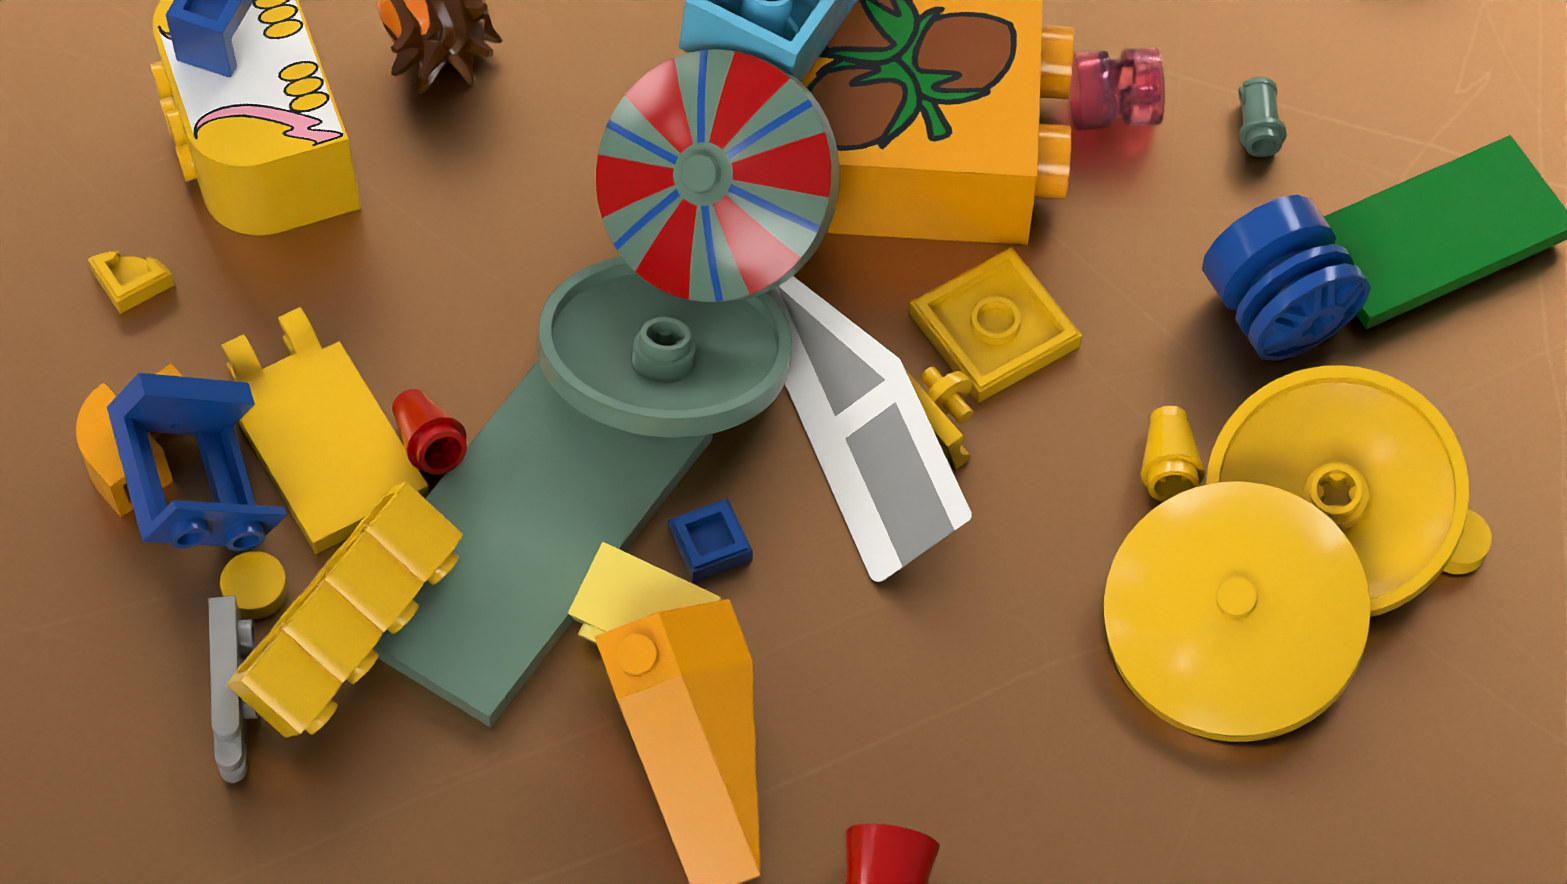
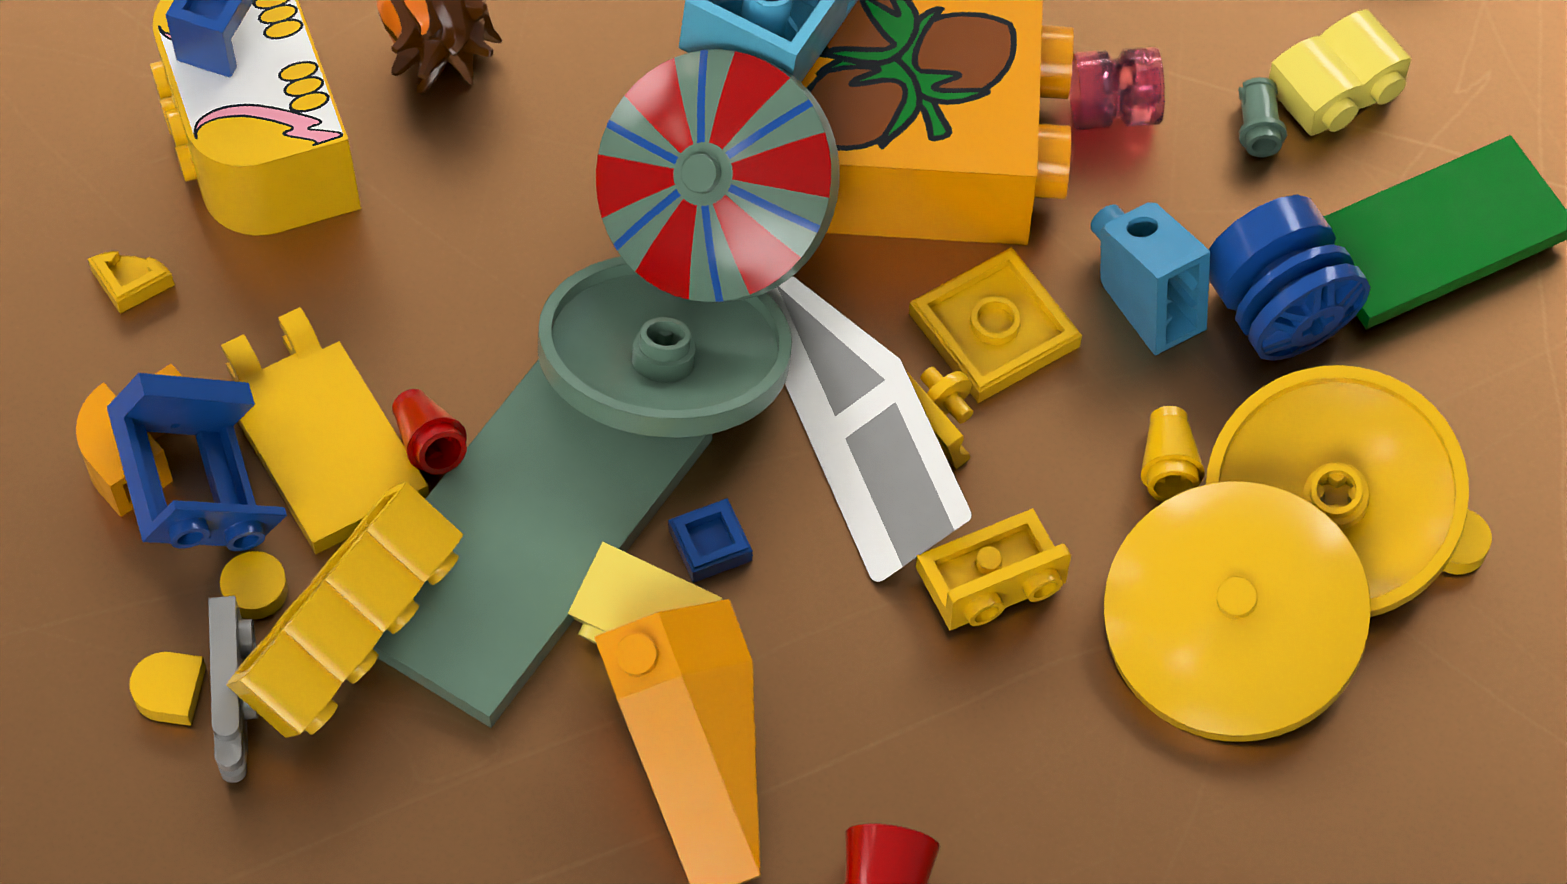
(168, 686): none -> yellow tile
(993, 570): none -> yellow bracket
(1154, 273): none -> dark azure torso
(1340, 72): none -> light yellow brick

